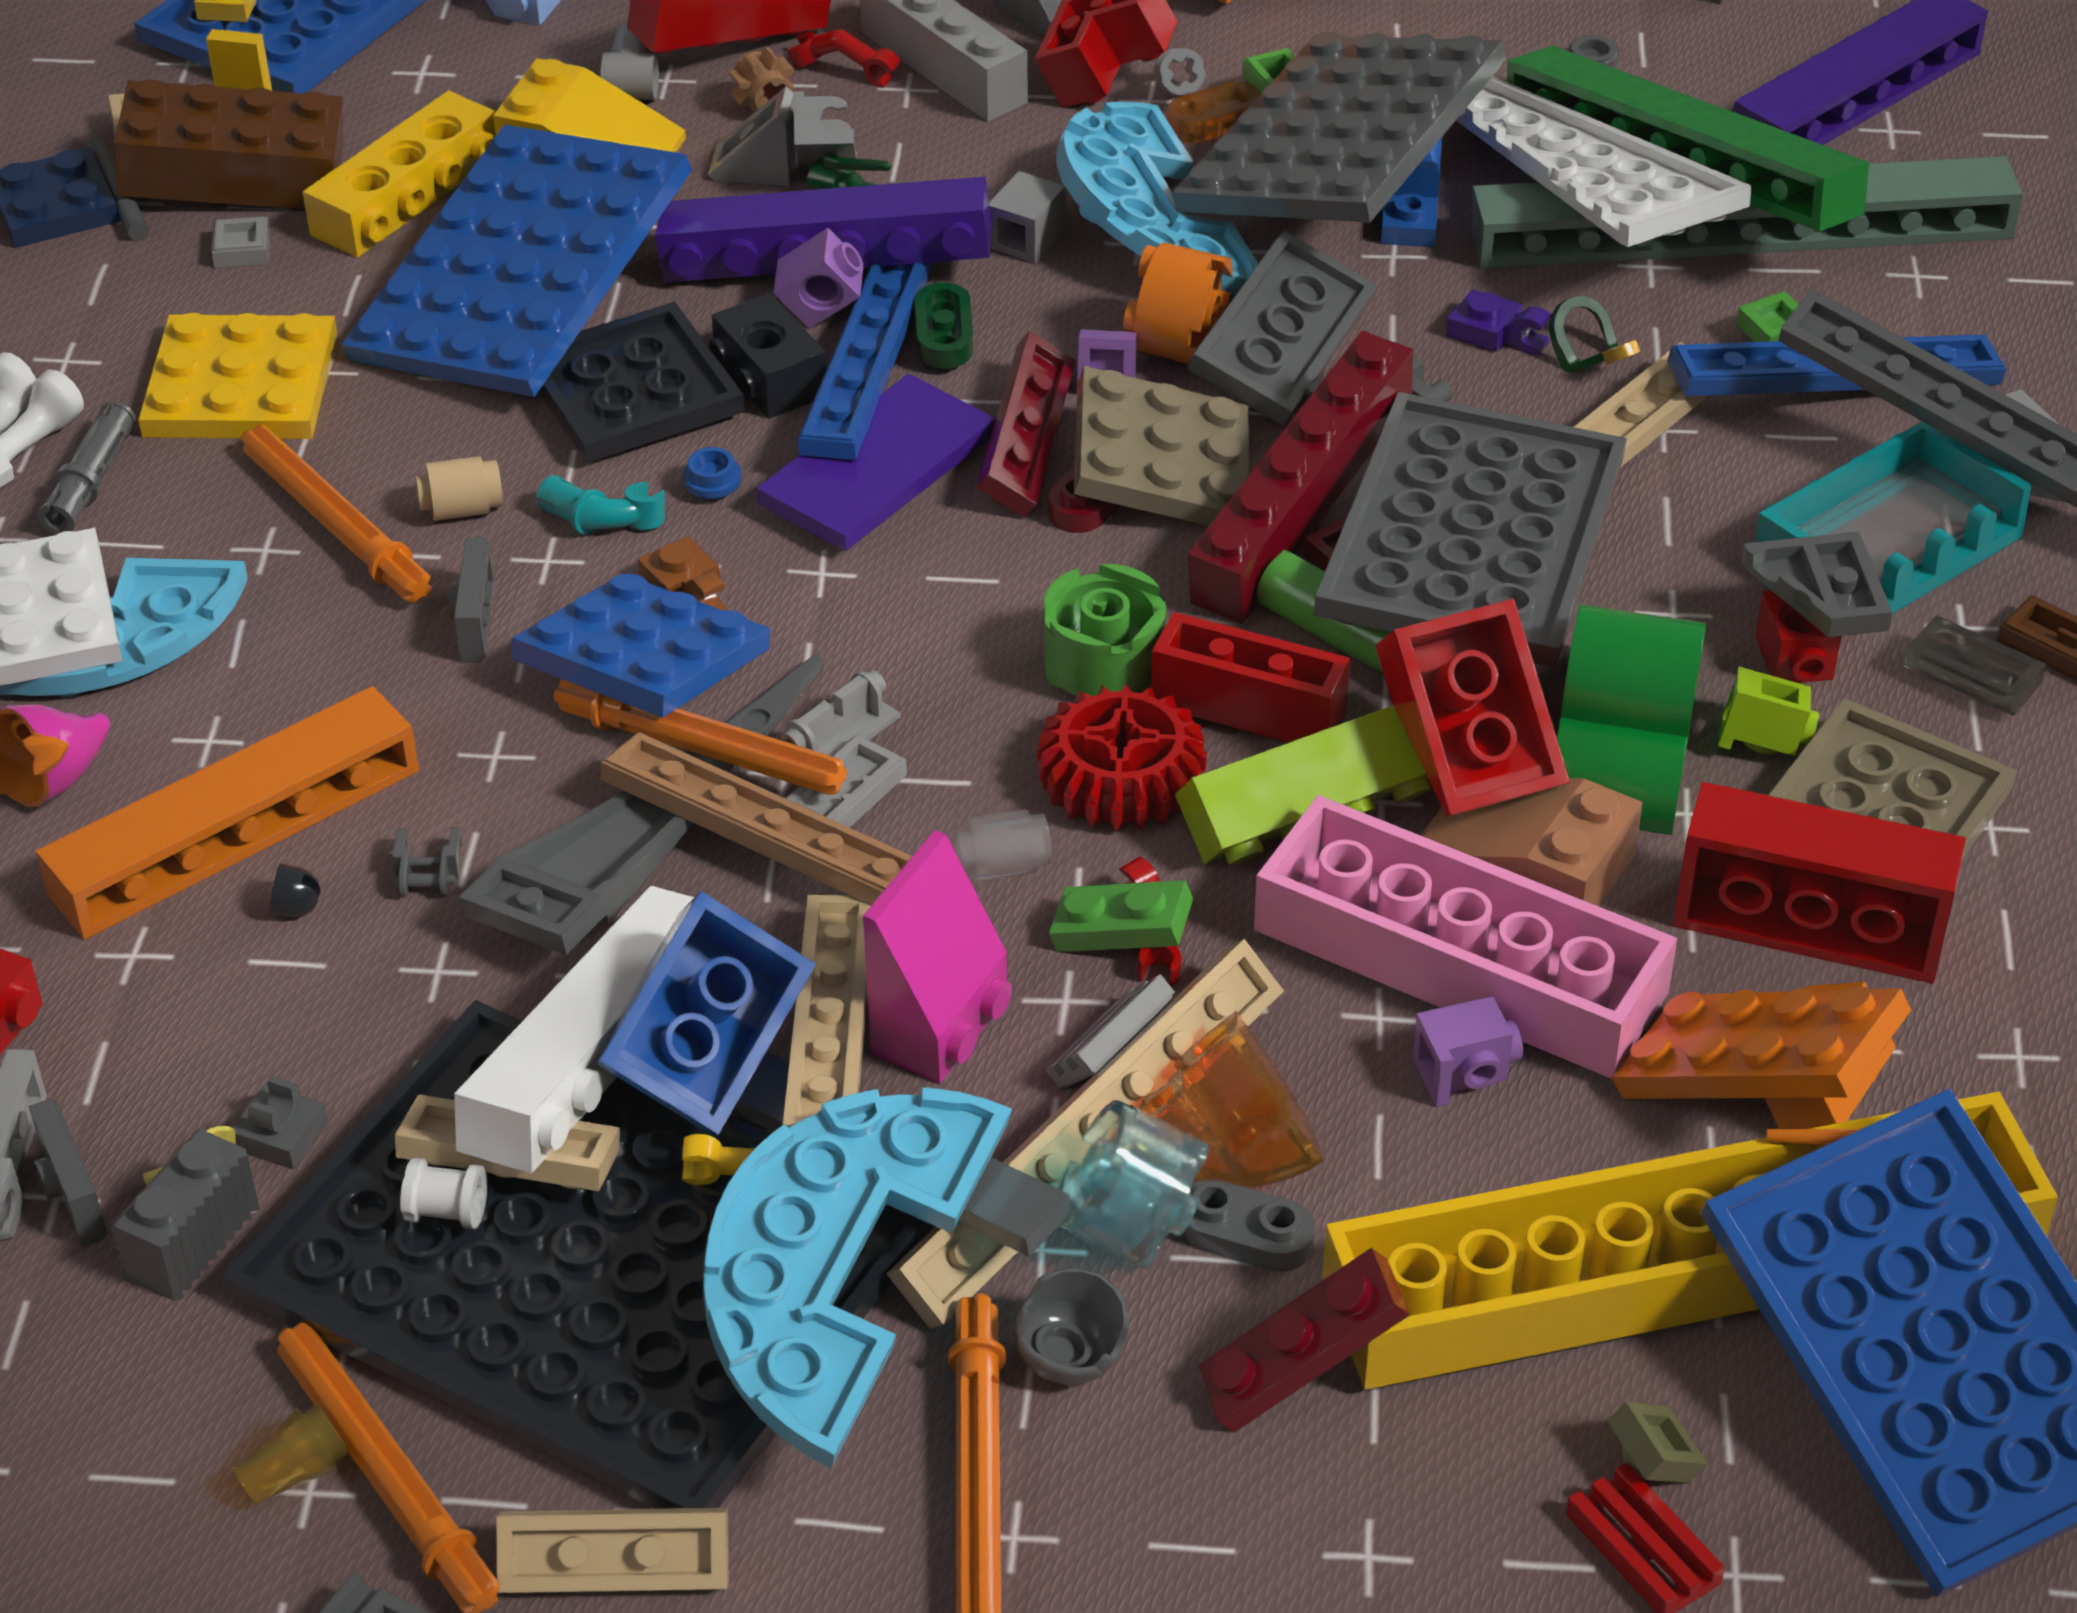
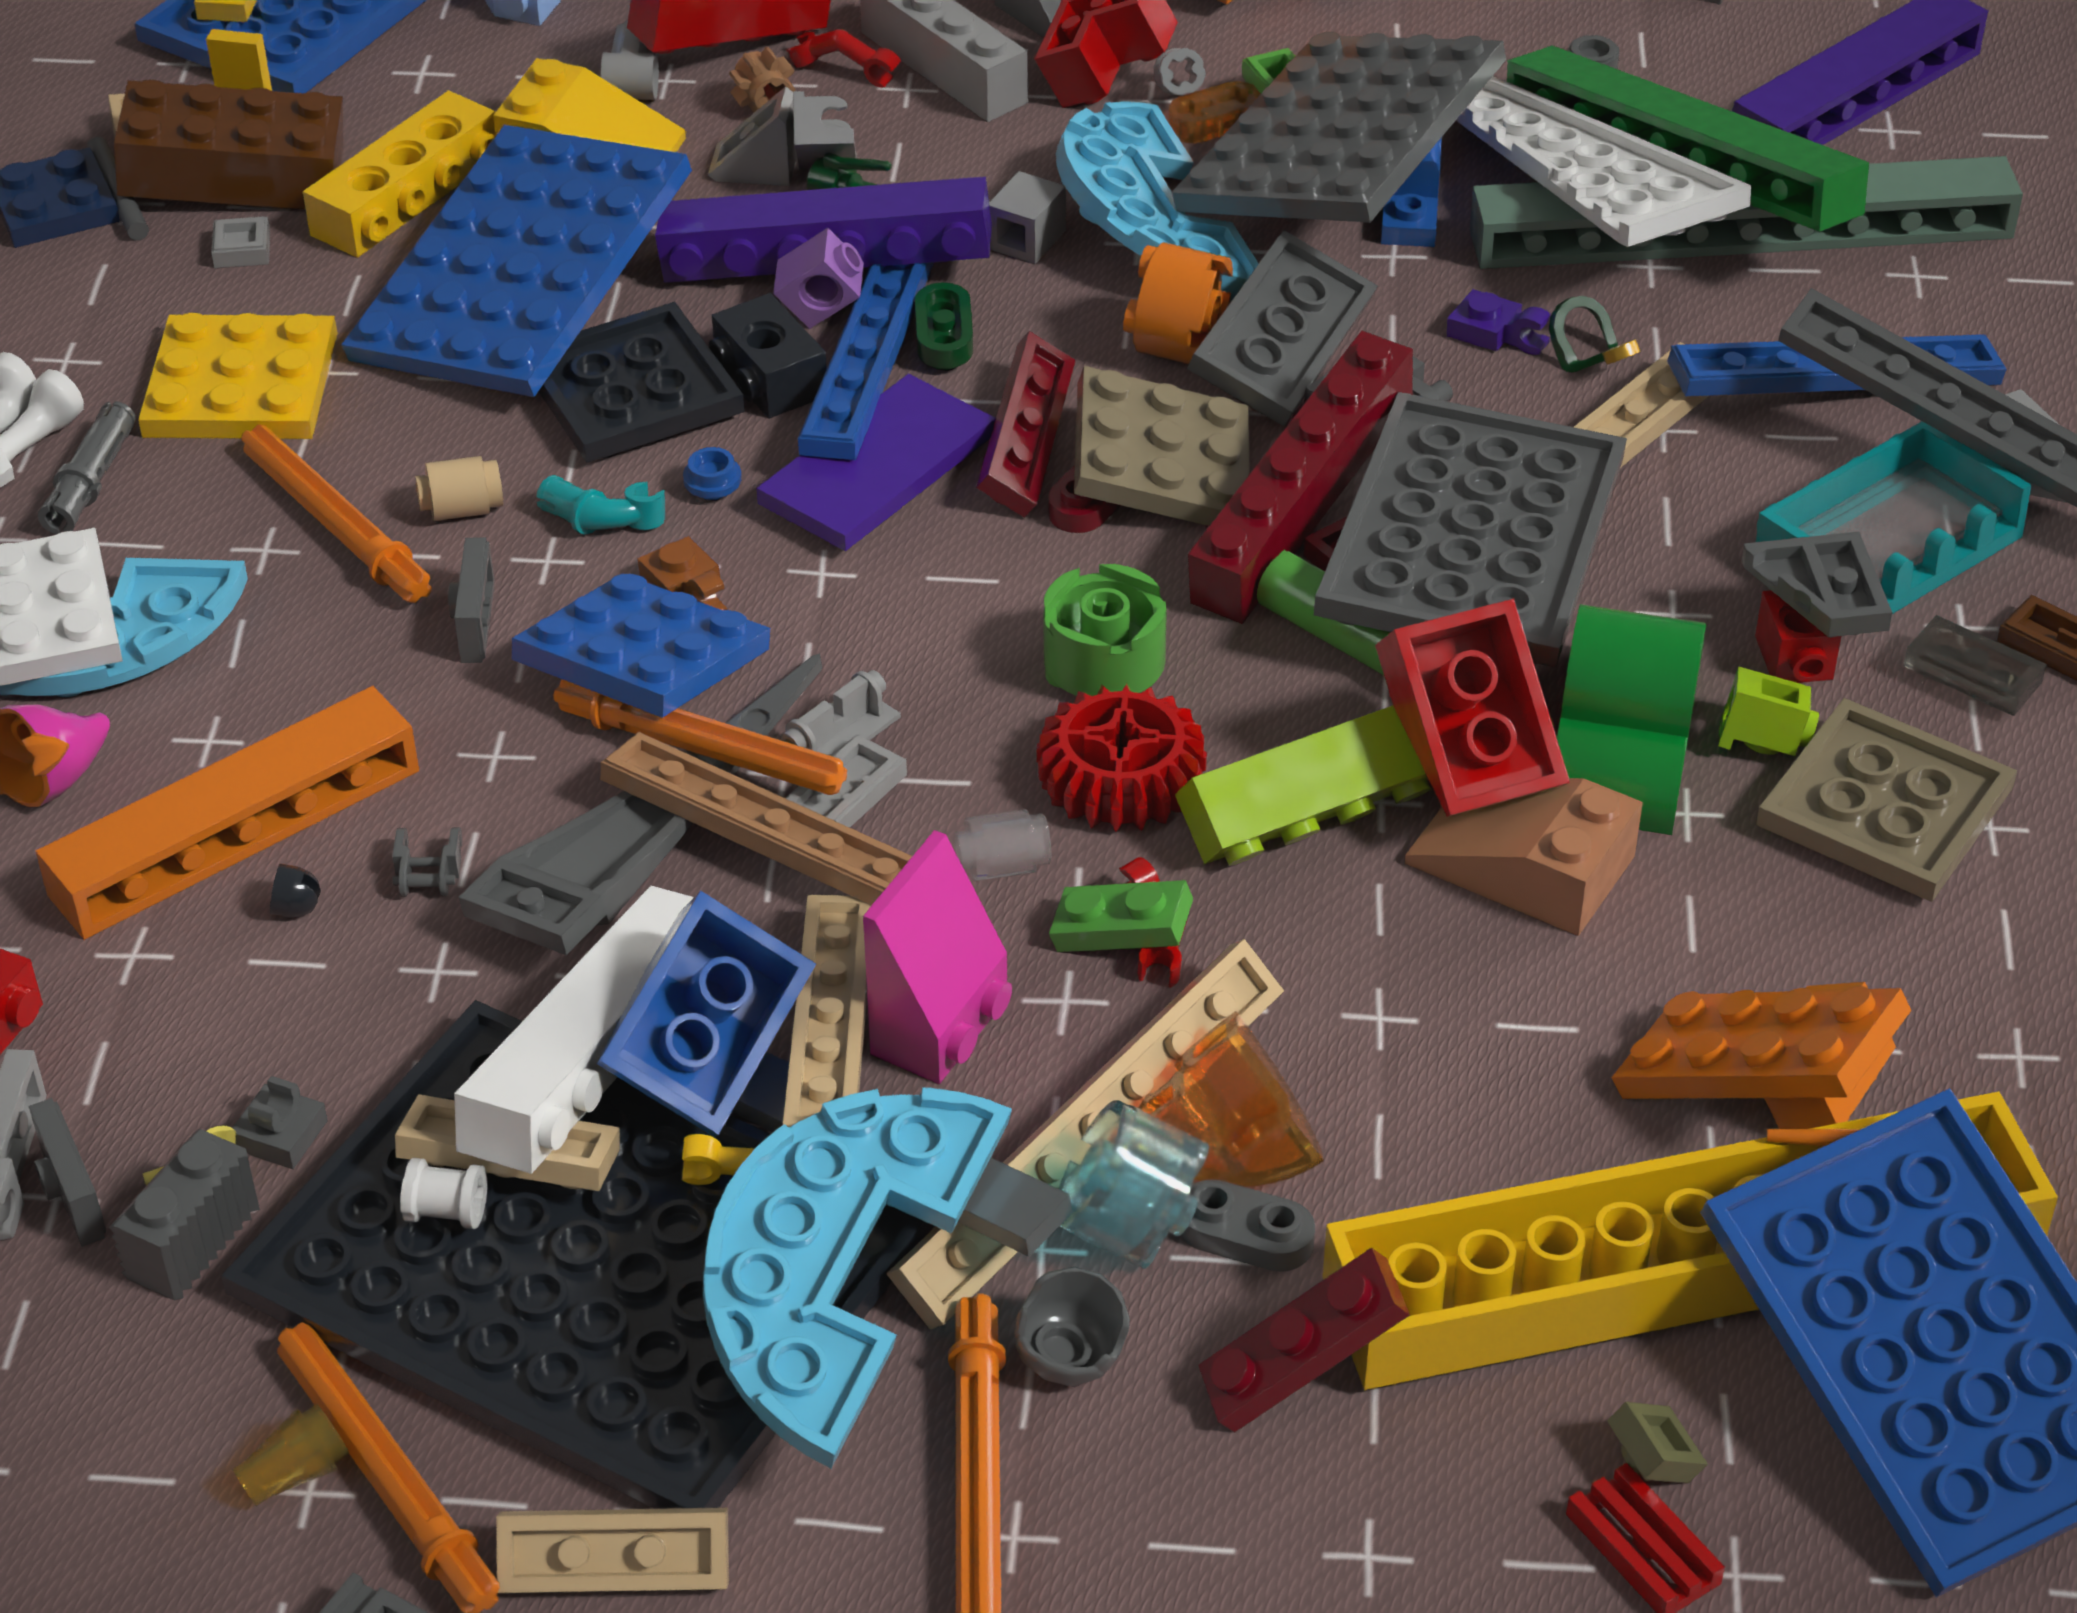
(1107, 351): medium lavender tile -> none
(1110, 1032): light grey tile -> none
(1249, 679): red brick -> none
(1464, 932): bright pink brick -> none
(1464, 1047): medium lavender brick -> none
(1765, 317): bright green plate -> none
(1818, 882): red brick -> none

